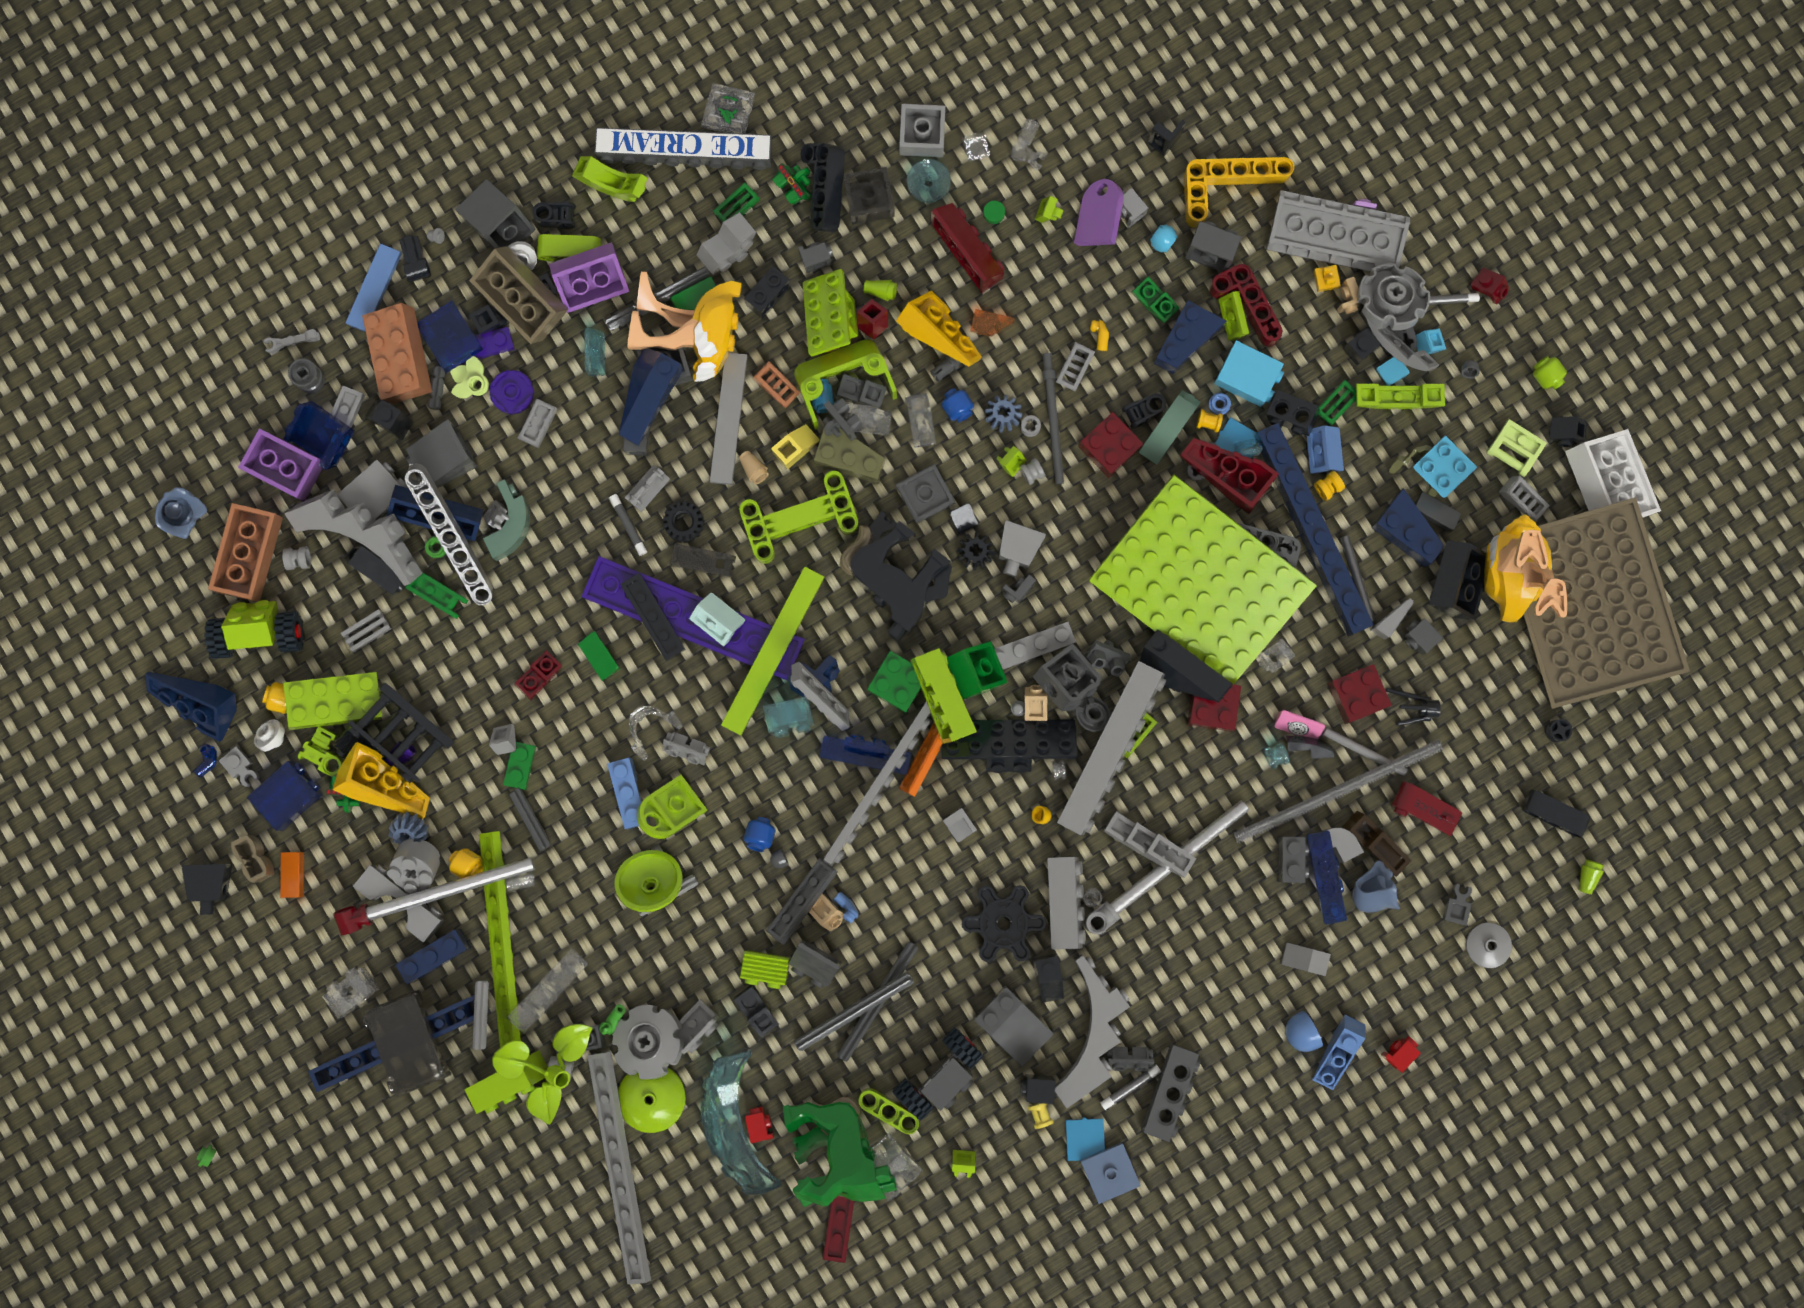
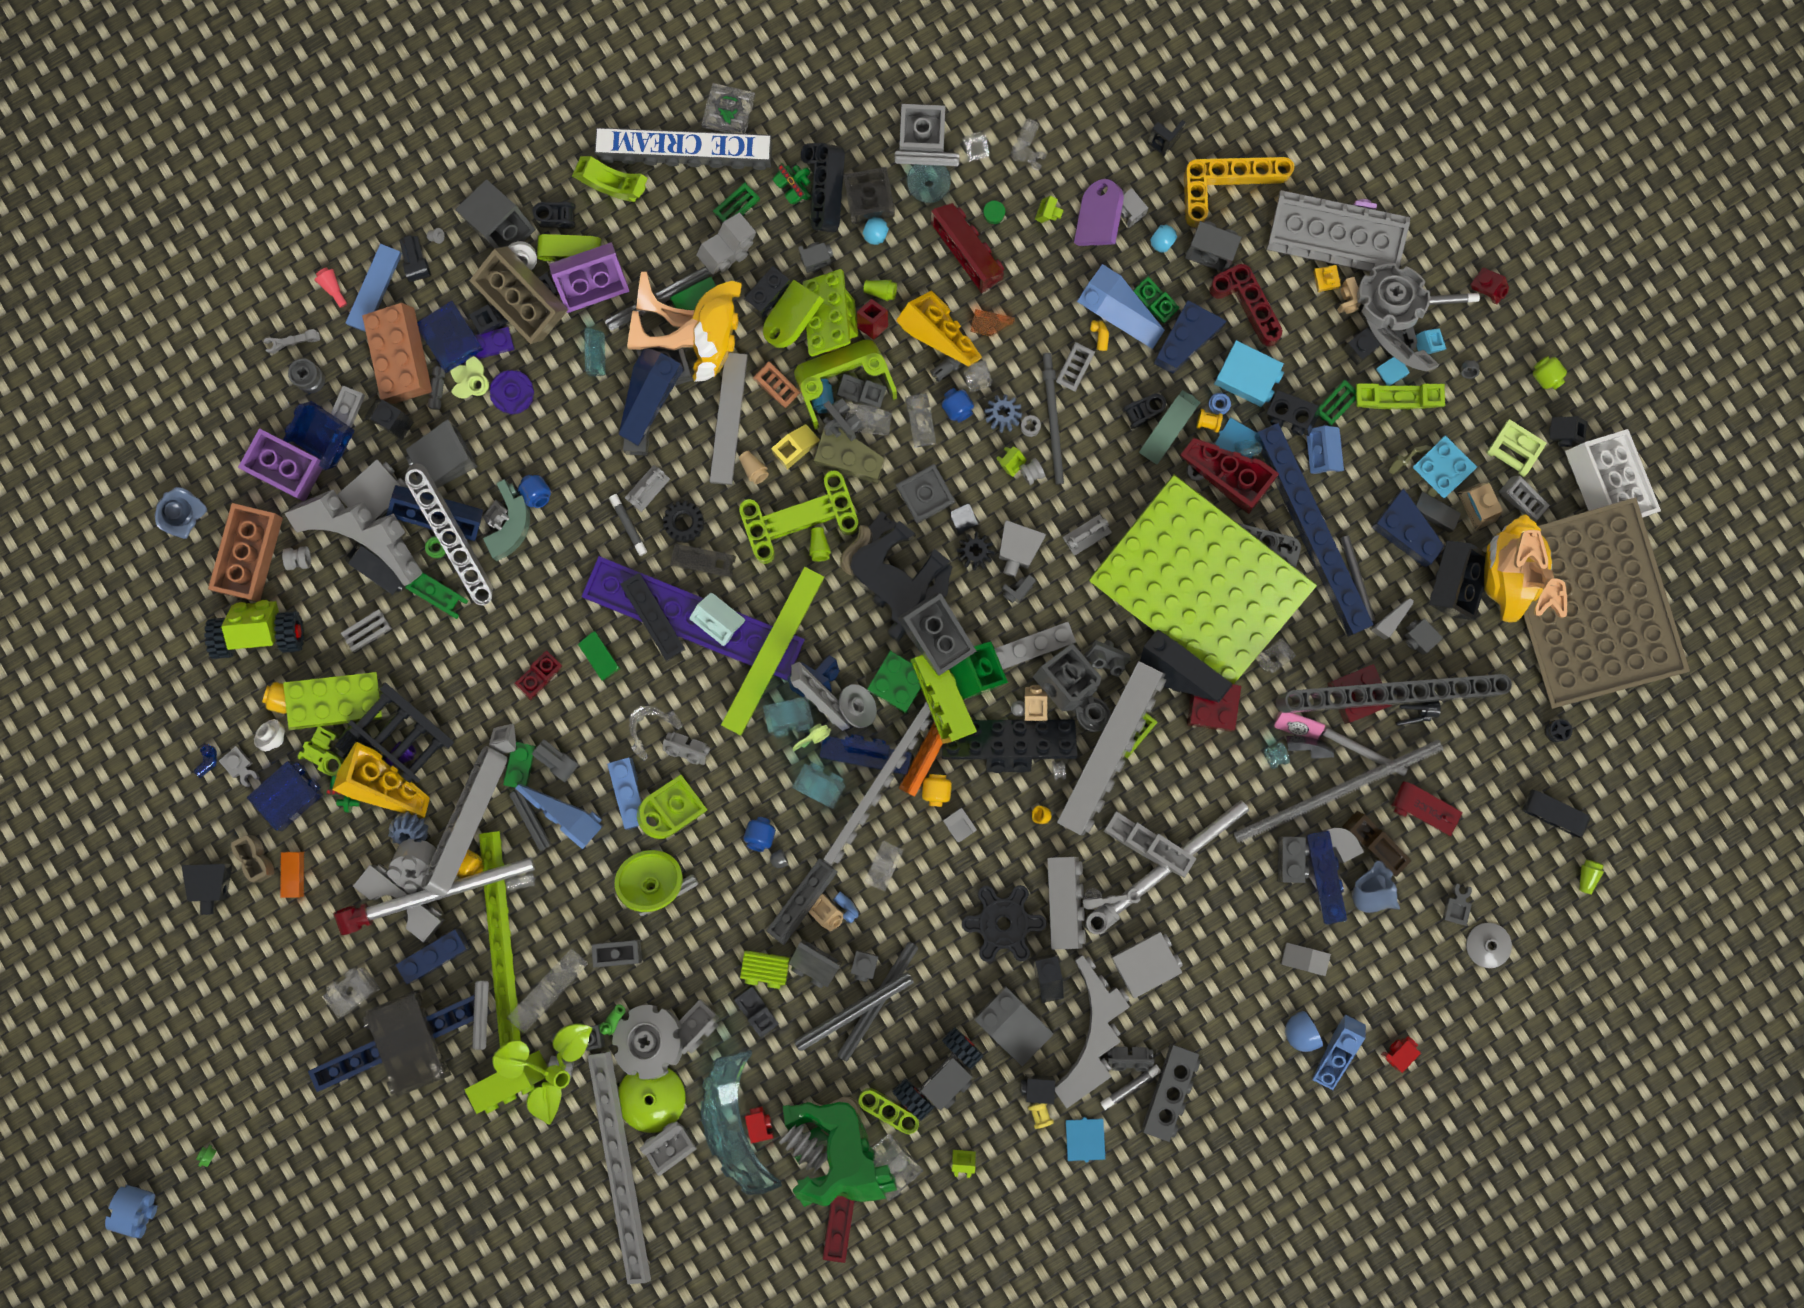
(131, 1211): none -> medium blue brick
(201, 702): dark blue wedge -> none
(328, 281): none -> coral cone
(464, 822): none -> light grey beam
(534, 491): none -> blue head
(537, 423): light grey plate -> none
(559, 763): none -> dark grey piece
(574, 822): none -> medium blue wedge
(616, 953): none -> dark grey brick
(668, 1147): none -> light grey bracket
(791, 315): none -> lime tile
(805, 1147): none -> light grey piece
(816, 735): none -> yellowish green plate
(819, 546): none -> lime cone
(819, 785): none -> clear light blue brick
(857, 706): none -> light grey dish
(864, 965): none -> dark grey brick
(875, 231): none -> medium azure piece
(883, 866): none -> clear brick
(926, 158): none -> light grey axle
(936, 790): none -> yellow head
(937, 633): none -> dark grey slope
(978, 376): none -> clear brick
(1087, 534): none -> light grey hinge
(1090, 903): none -> light grey piece
(1110, 445): dark red brick -> none
(1110, 1173): sand blue plate -> none
(1118, 304): none -> medium blue wedge
(1147, 964): none -> light grey brick
(1233, 313): lime plate -> none
(1329, 485): yellow wheel -> none
(1385, 696): none -> dark grey beam
(1480, 505): none -> tan torso

